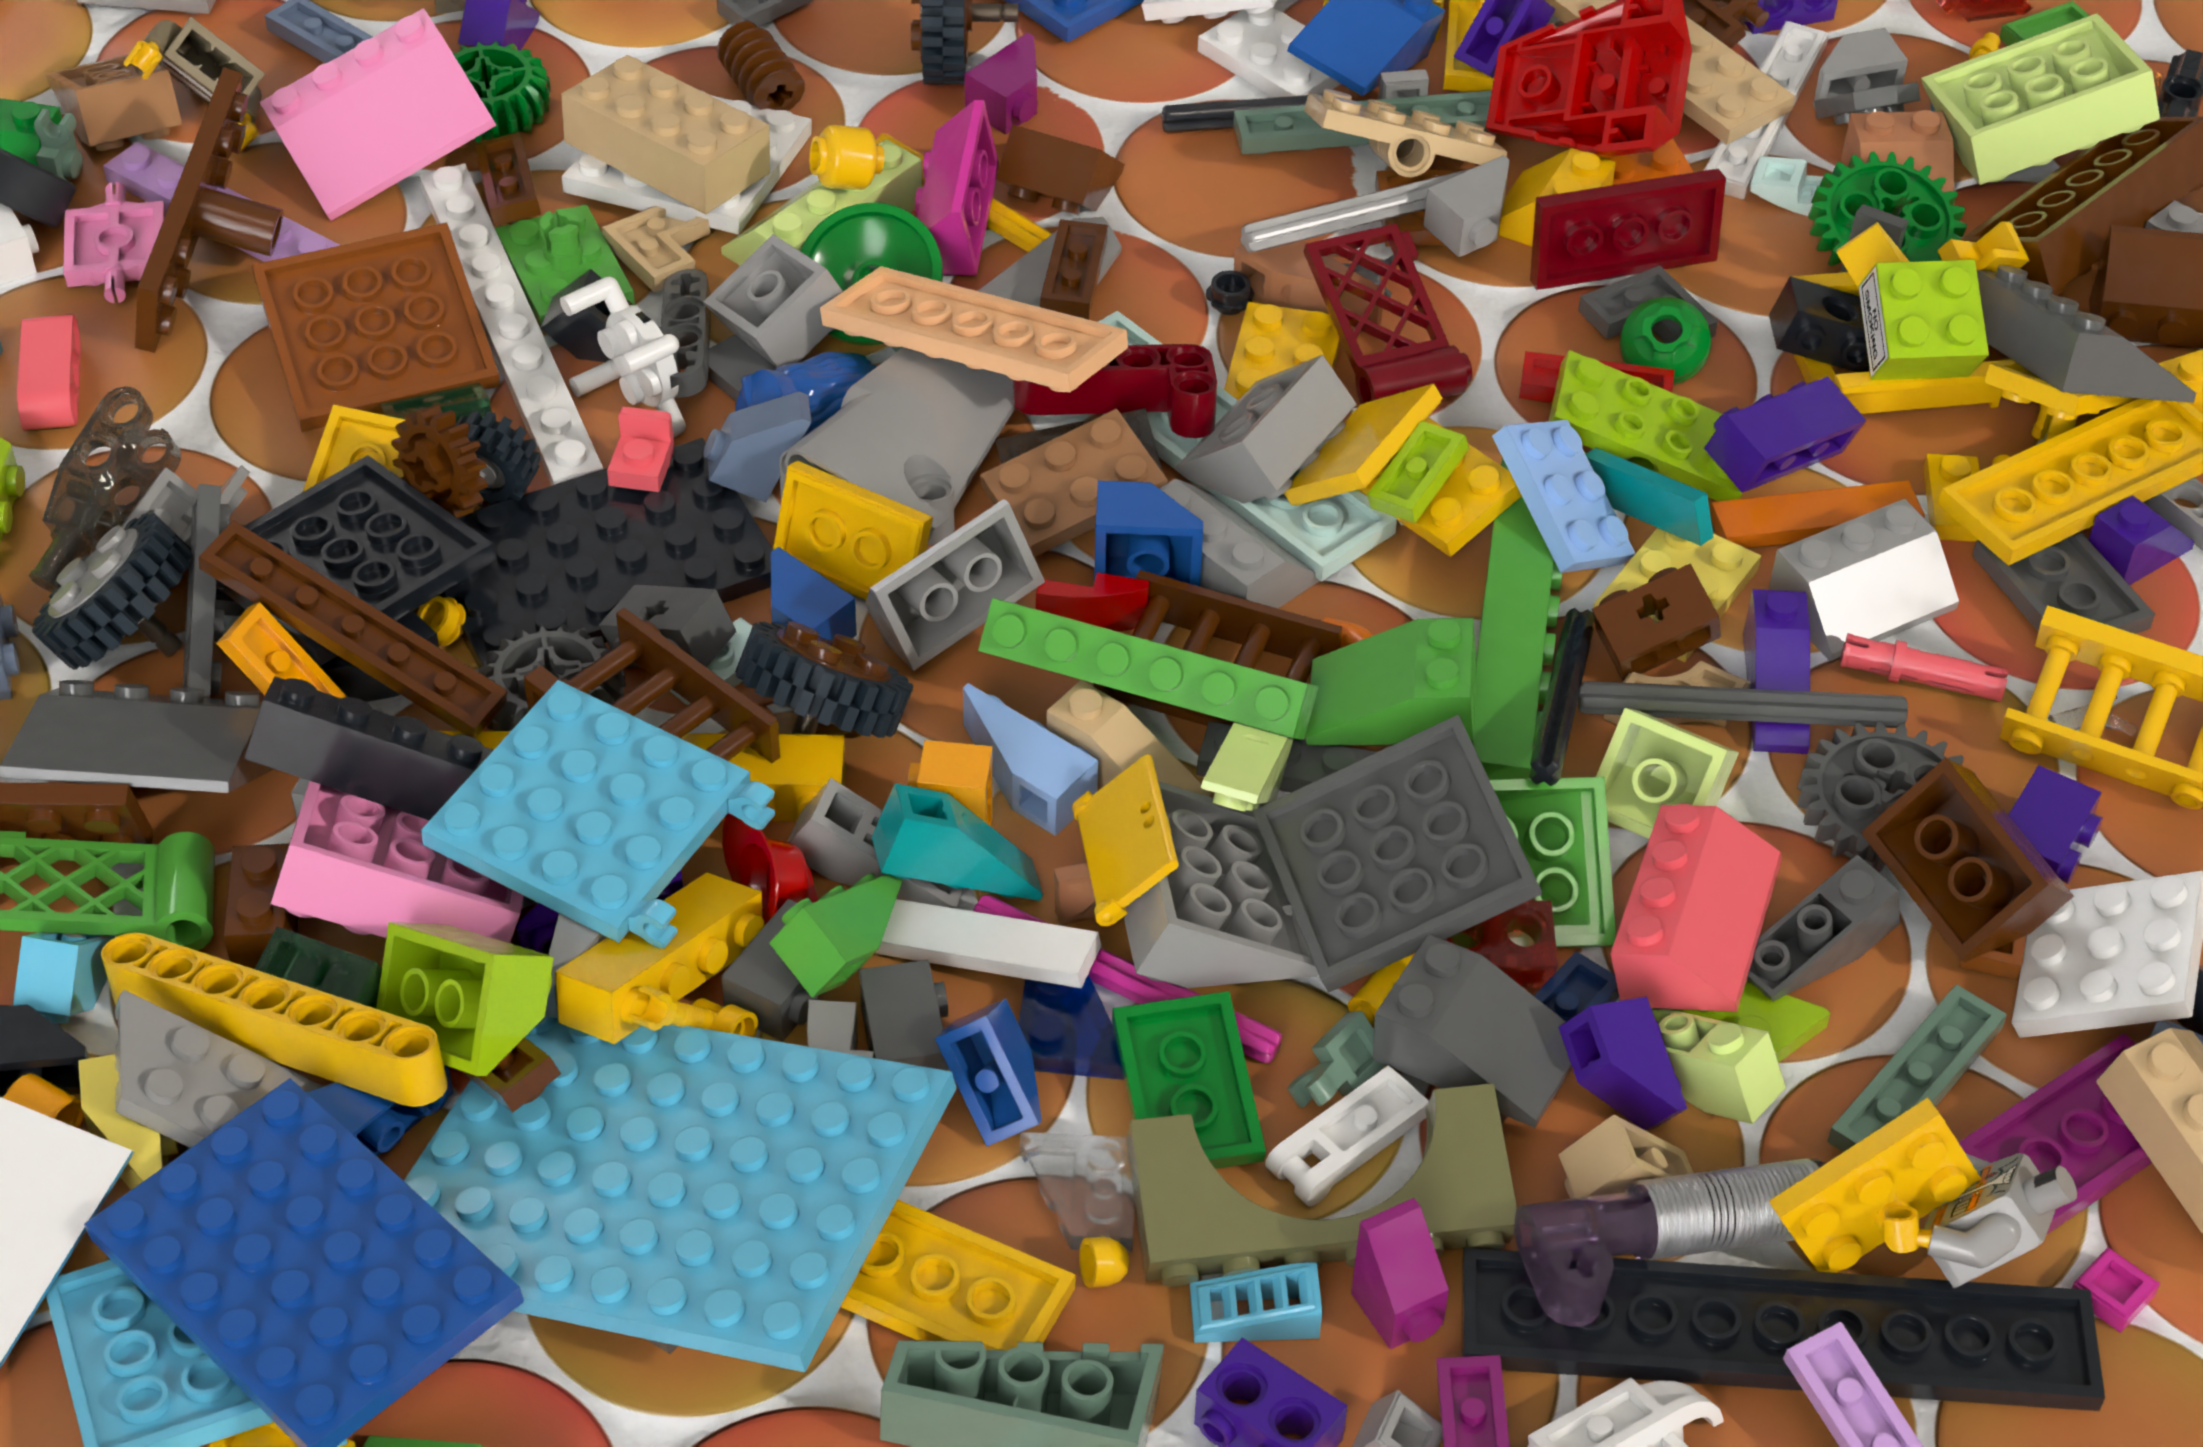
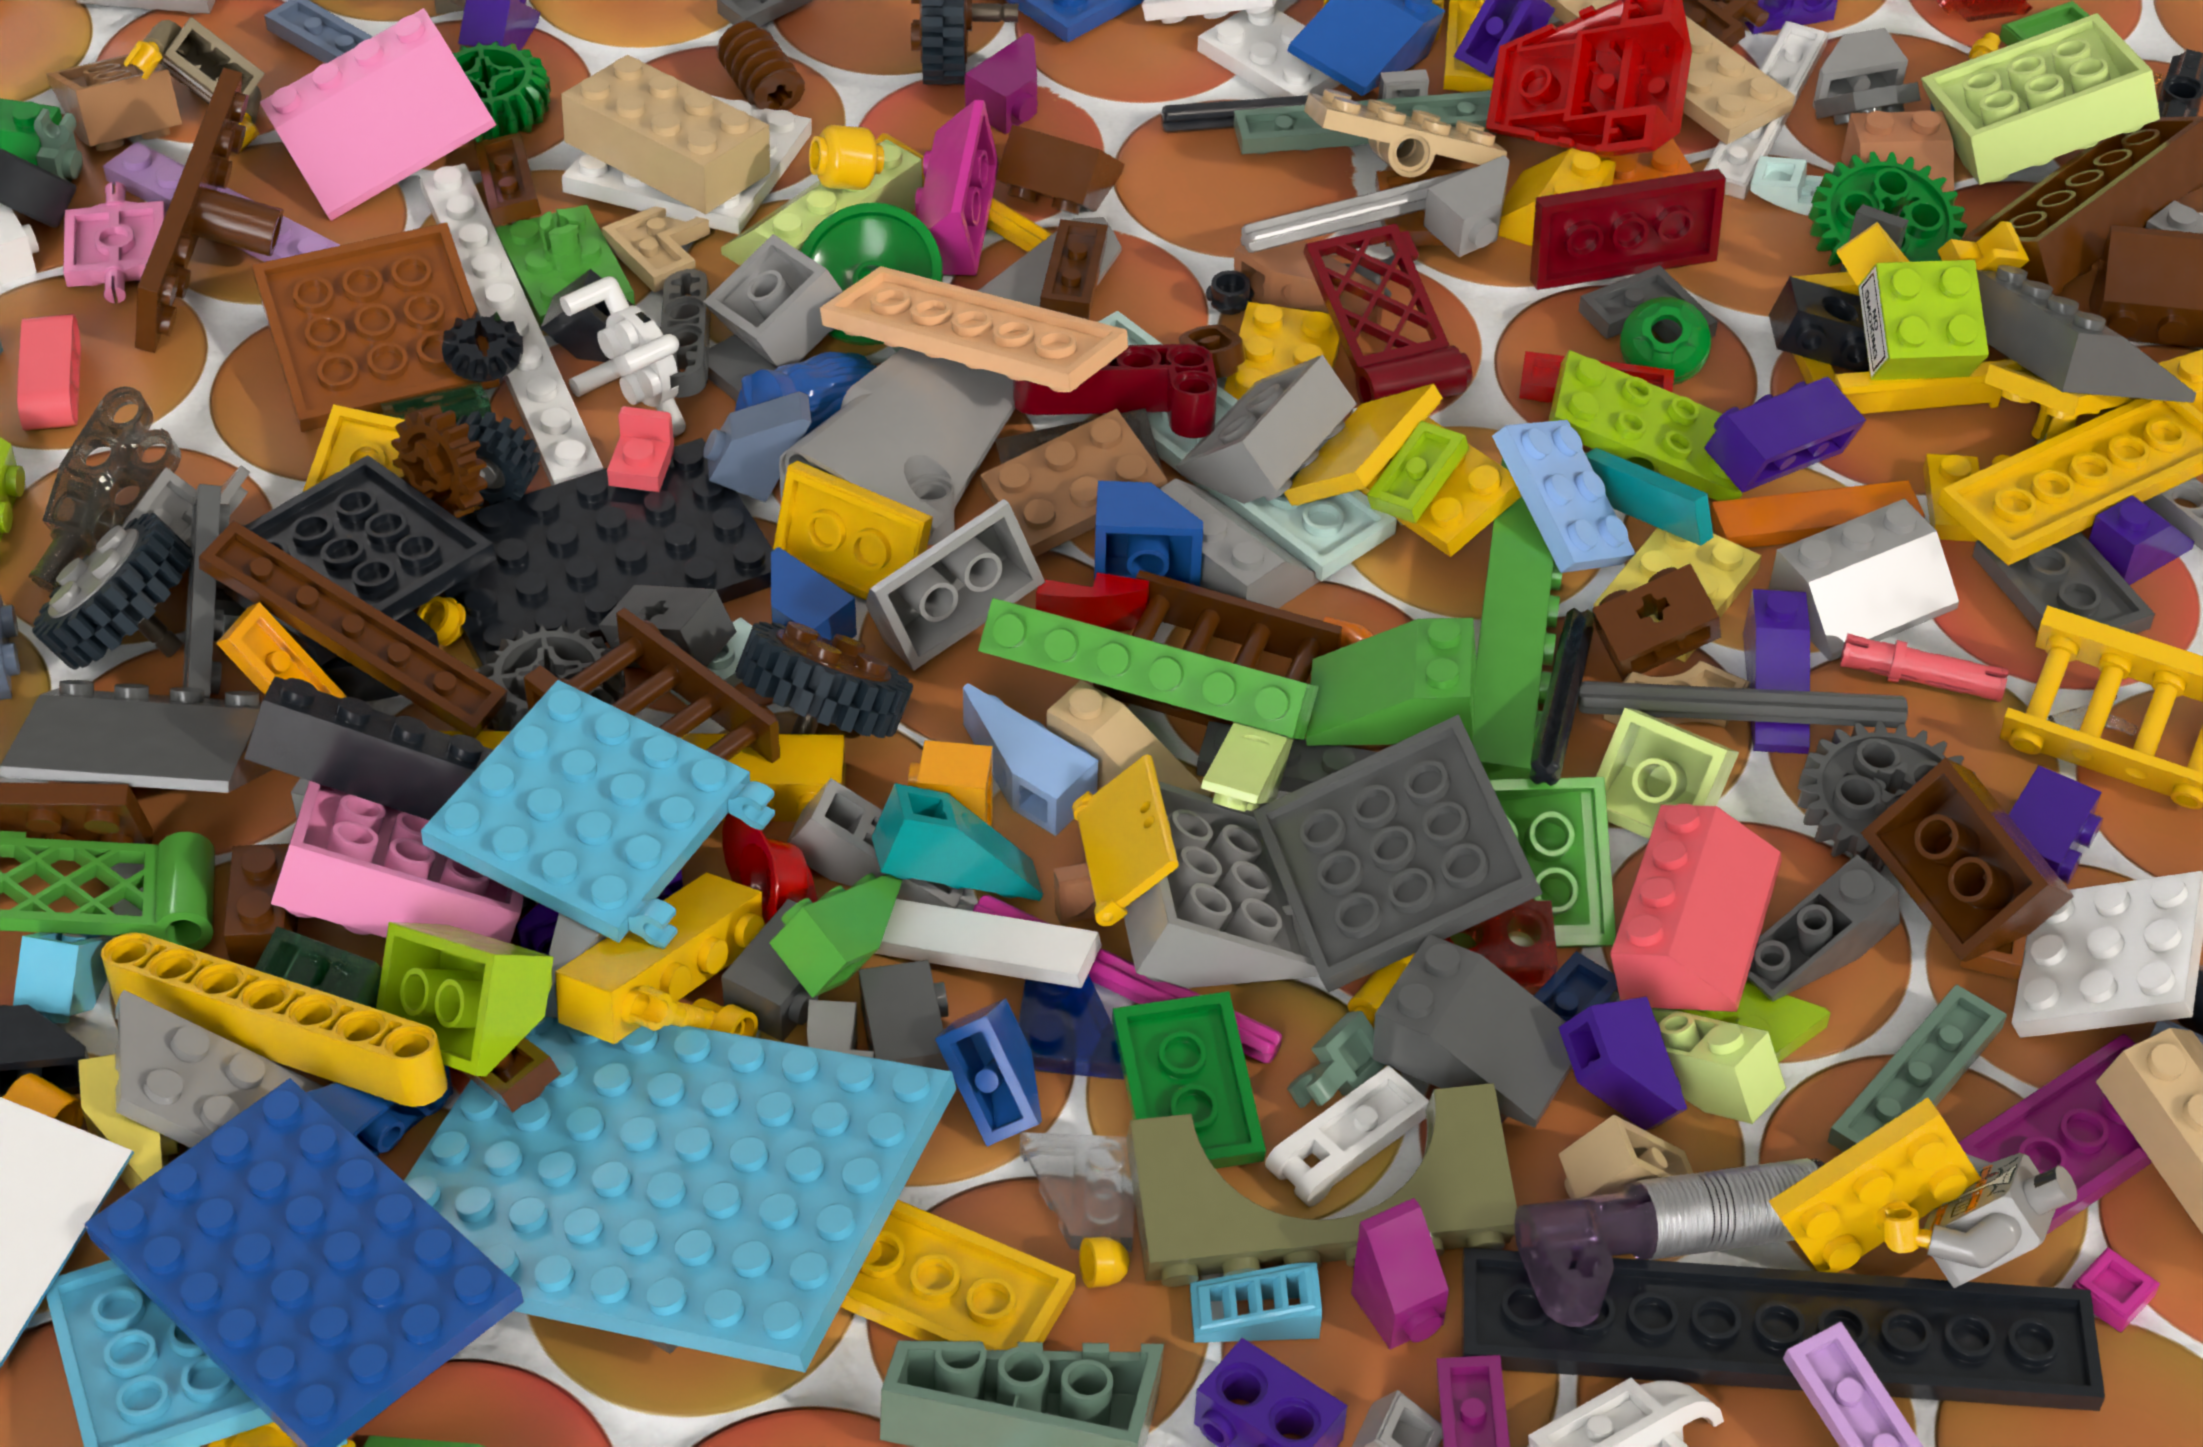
(463, 354): none -> black gear
(1222, 343): none -> reddish brown plate

